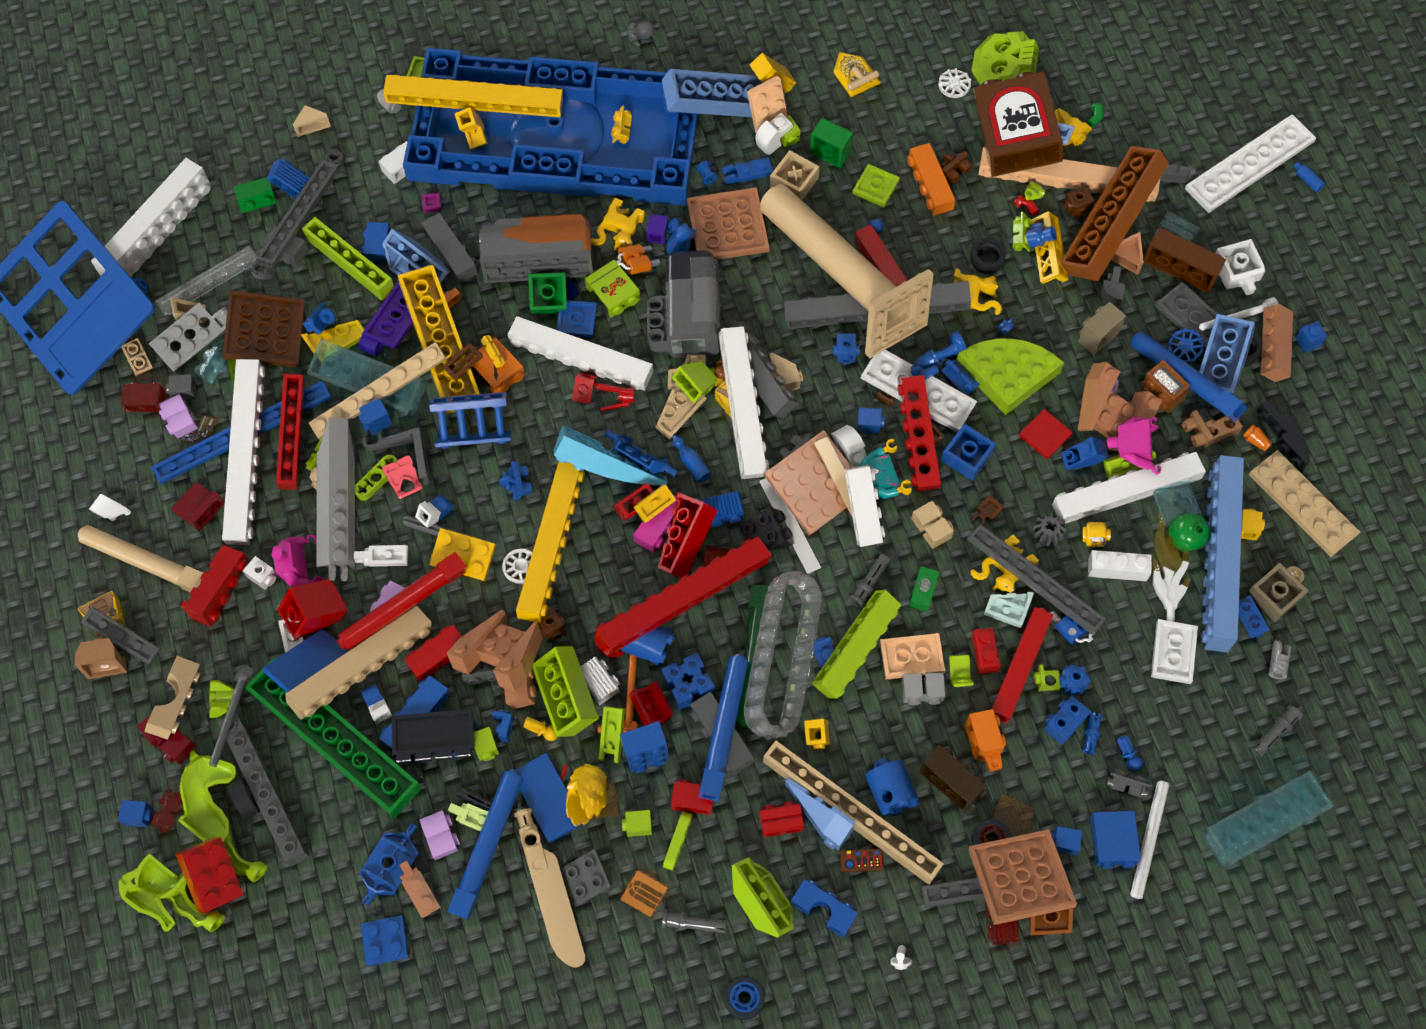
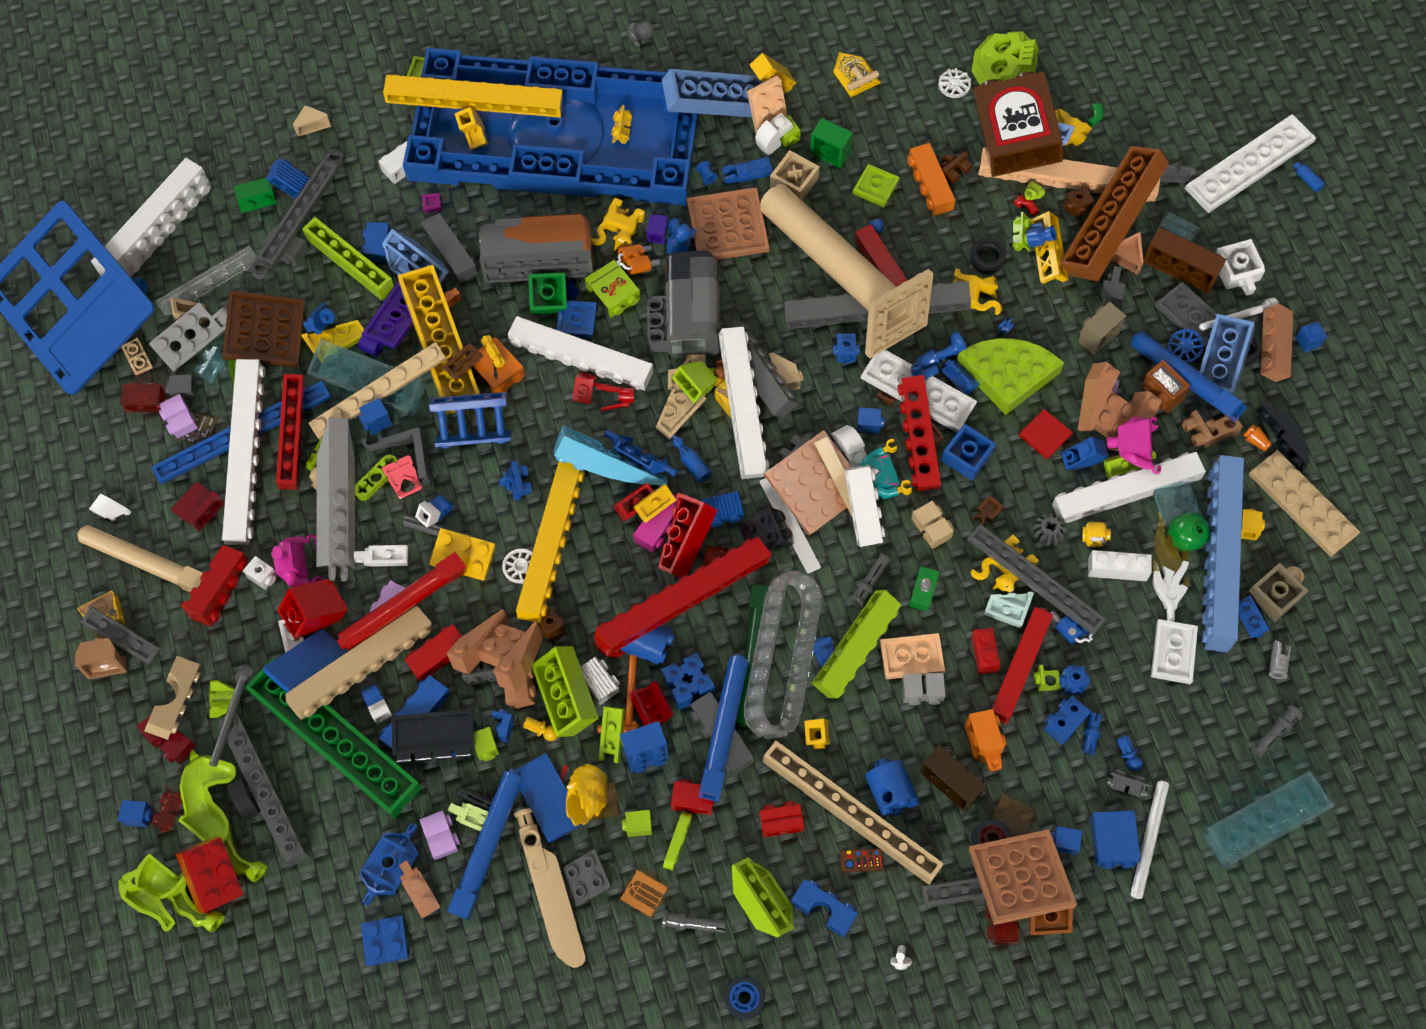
(390, 107): light grey brick -> none
(830, 823): medium blue wedge -> none
(960, 671): lime bracket -> none

